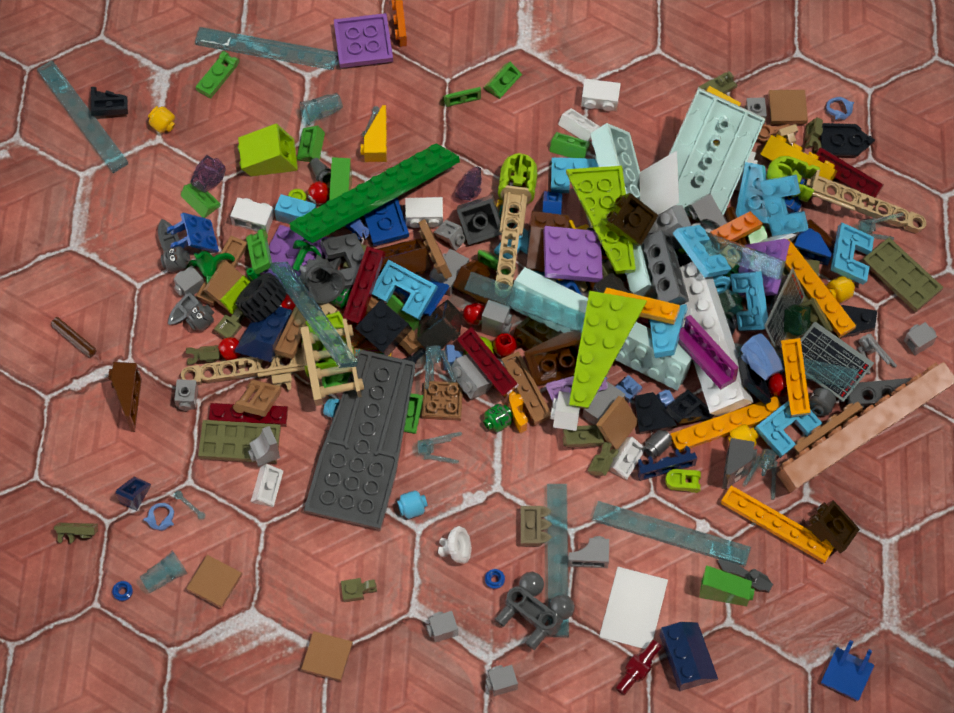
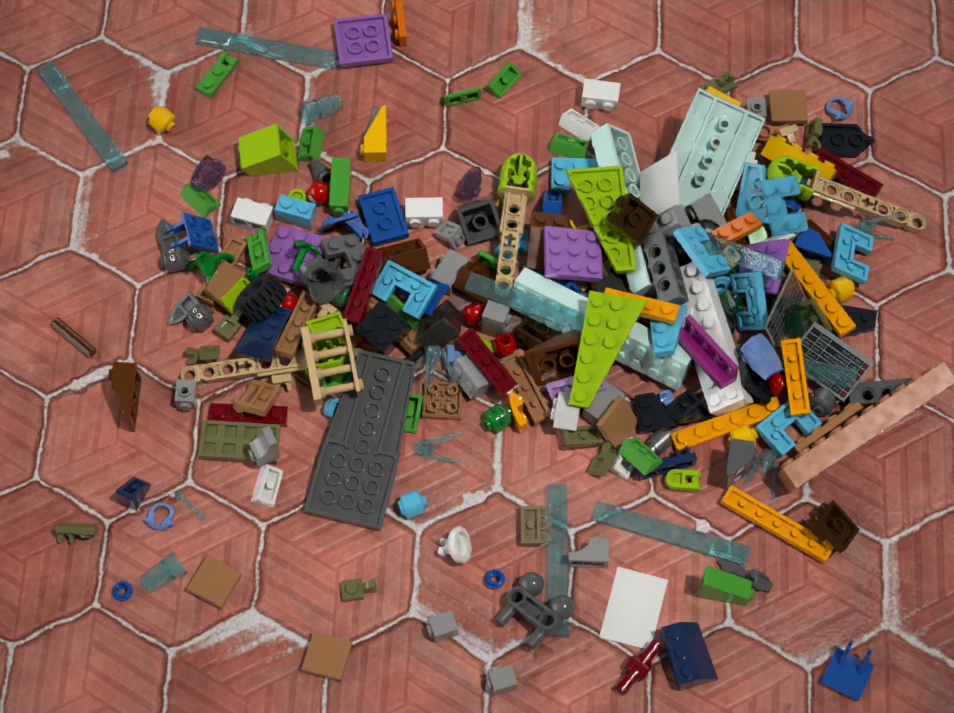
(108, 103): black wing -> none
(187, 281): light grey brick -> none
(227, 348): red piece -> none
(313, 315): clear light blue tile -> none
(374, 193): green plate -> none
(435, 254): medium nougat plate -> none
(629, 387): medium blue tile -> none
(640, 455): none -> bright green slope
(870, 345): light grey plant -> none
(902, 274): olive plate -> none
(920, 338): light grey brick -> none

